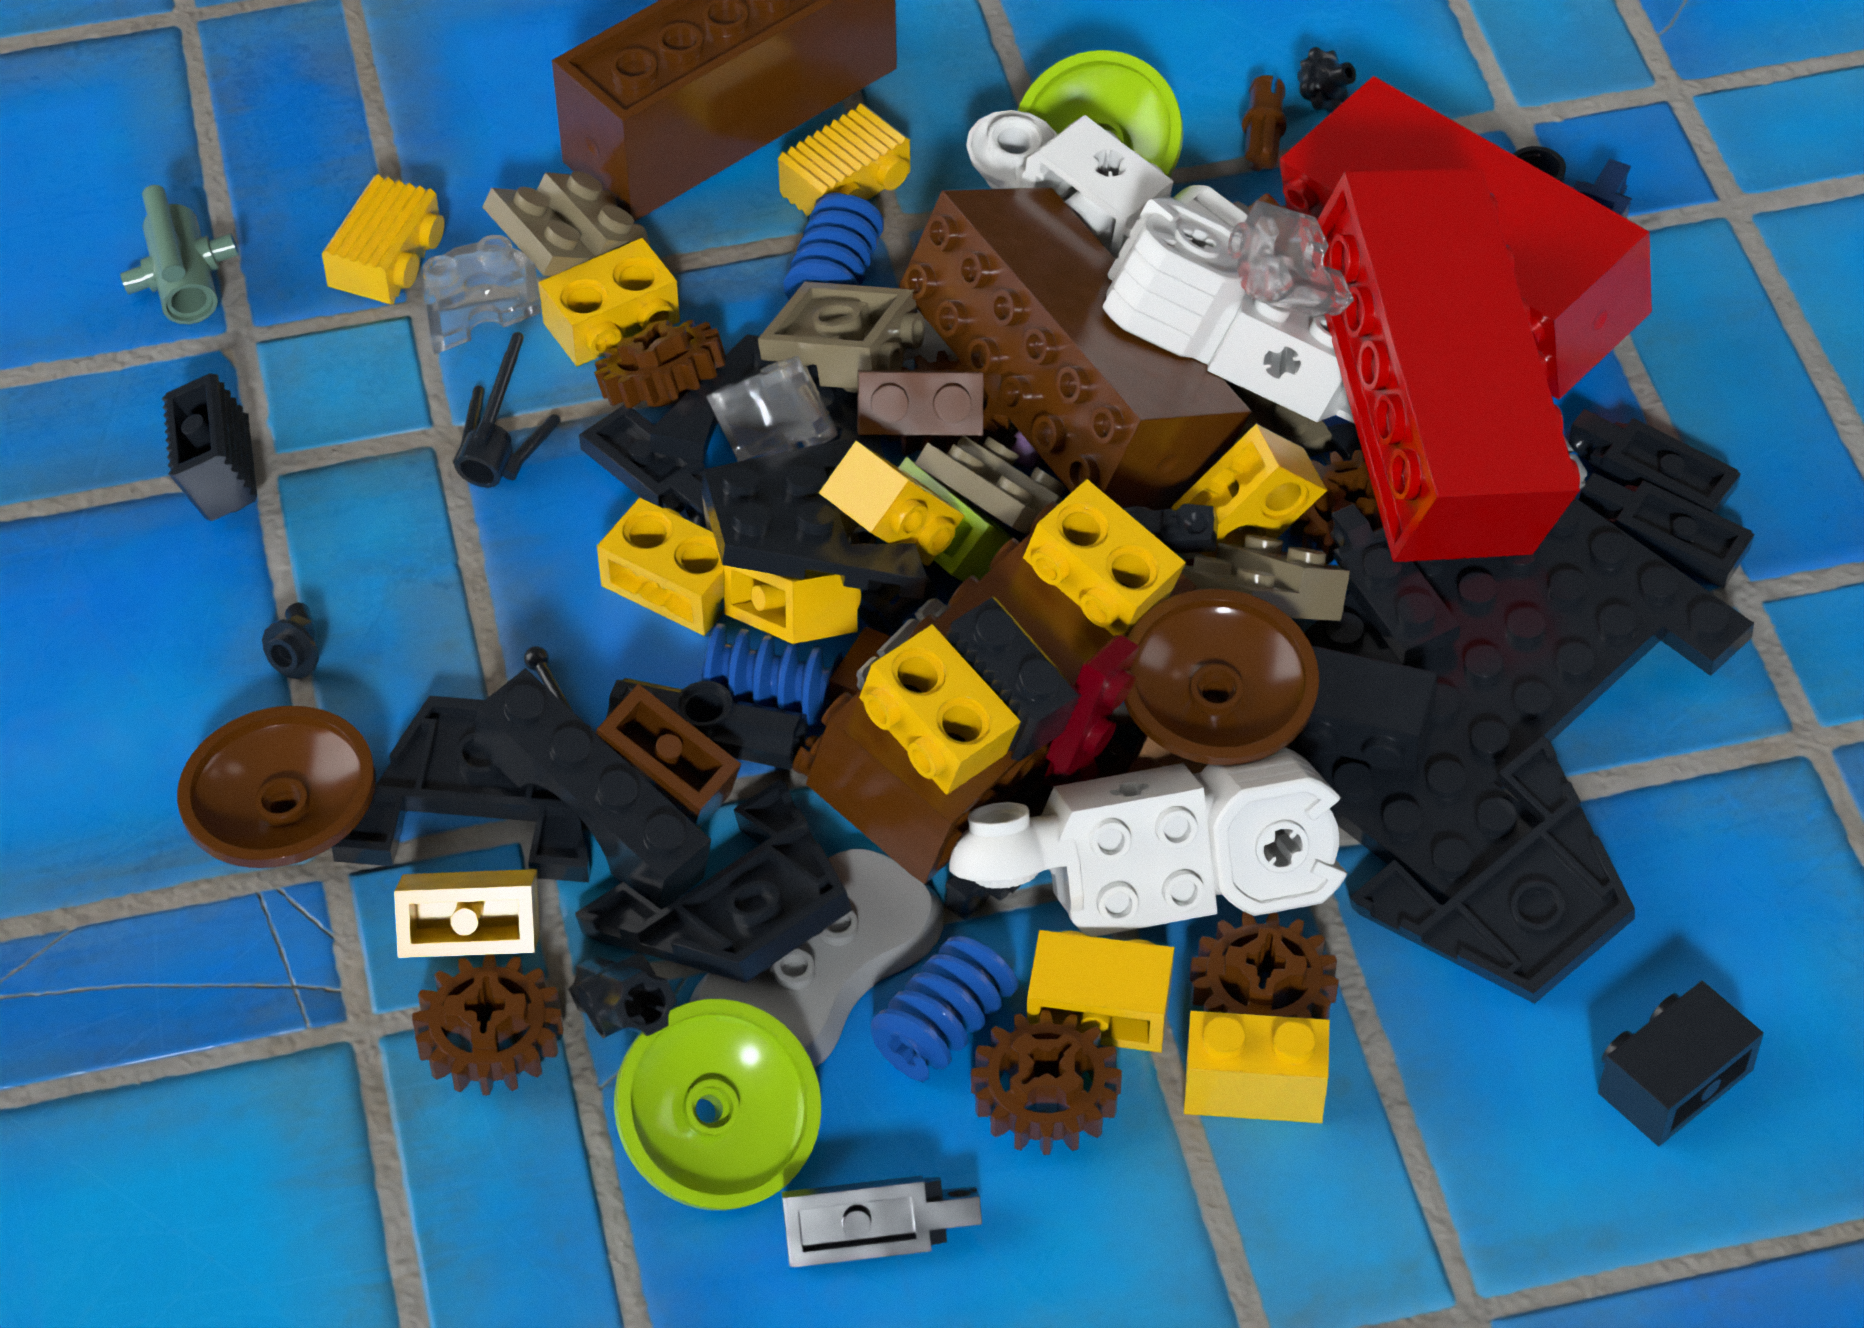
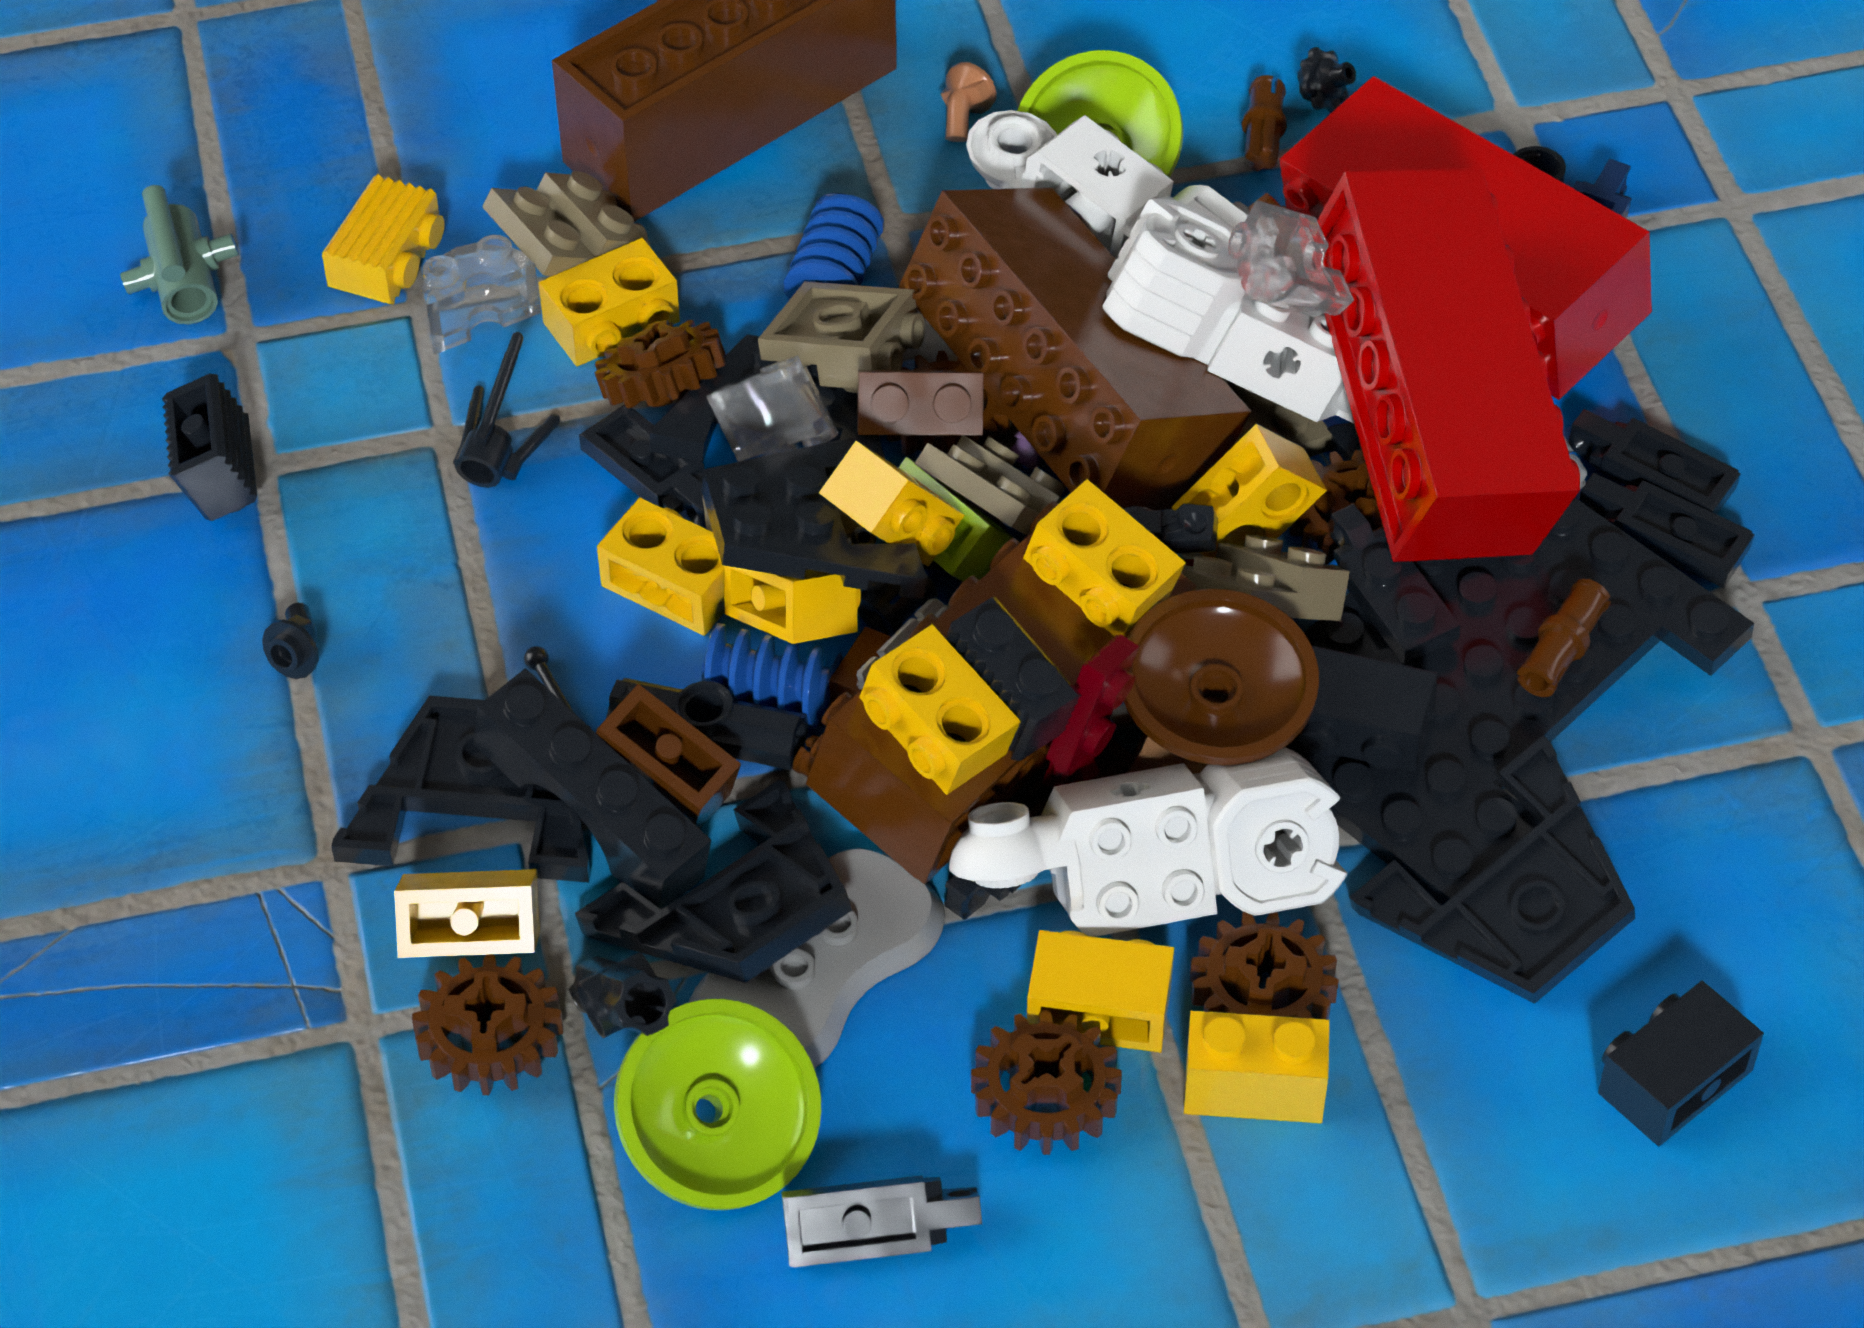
(276, 786): reddish brown dish -> none
(849, 157): yellow brick -> none
(942, 1006): blue piece -> none
(966, 91): none -> nougat plate
(1563, 638): none -> reddish brown pin

